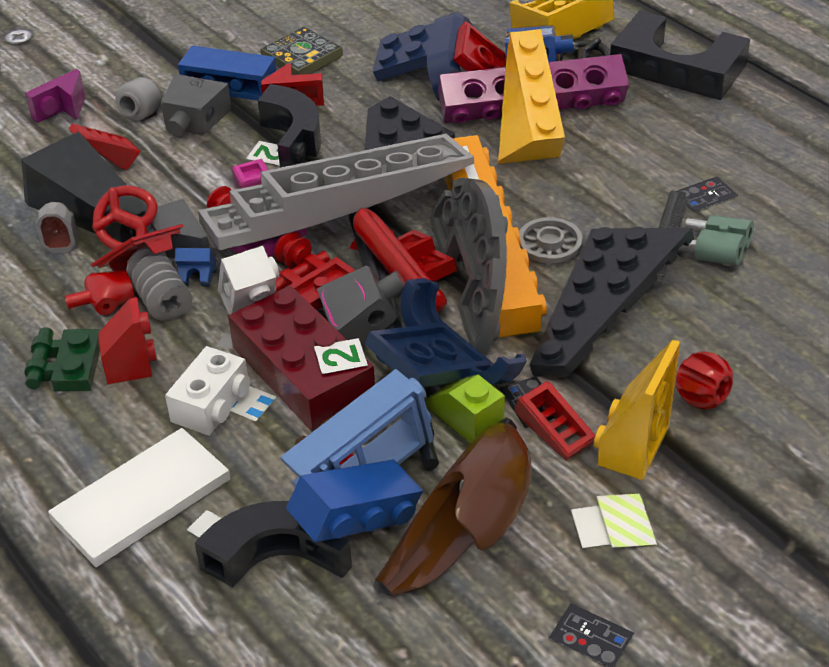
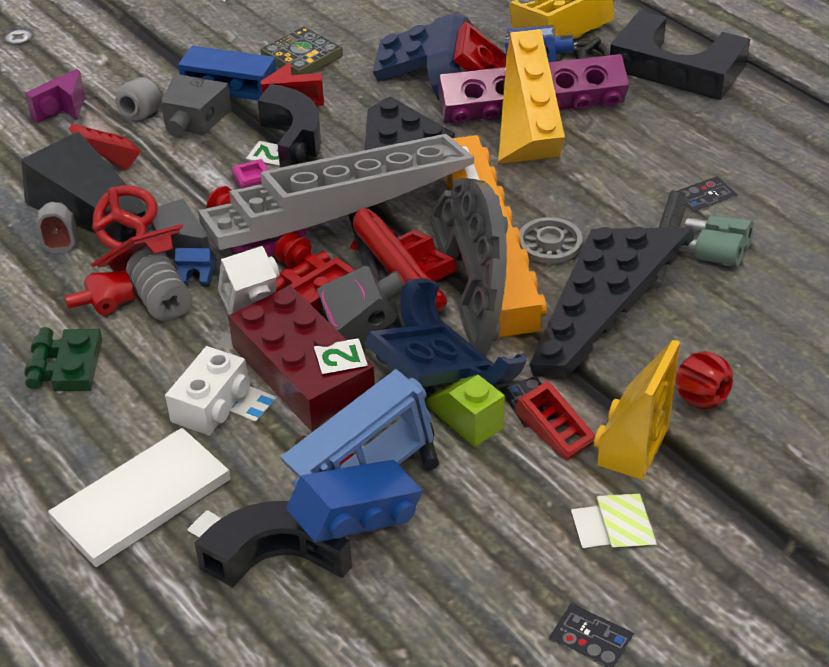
(124, 345): red slope -> none
(494, 487): reddish brown piece -> none

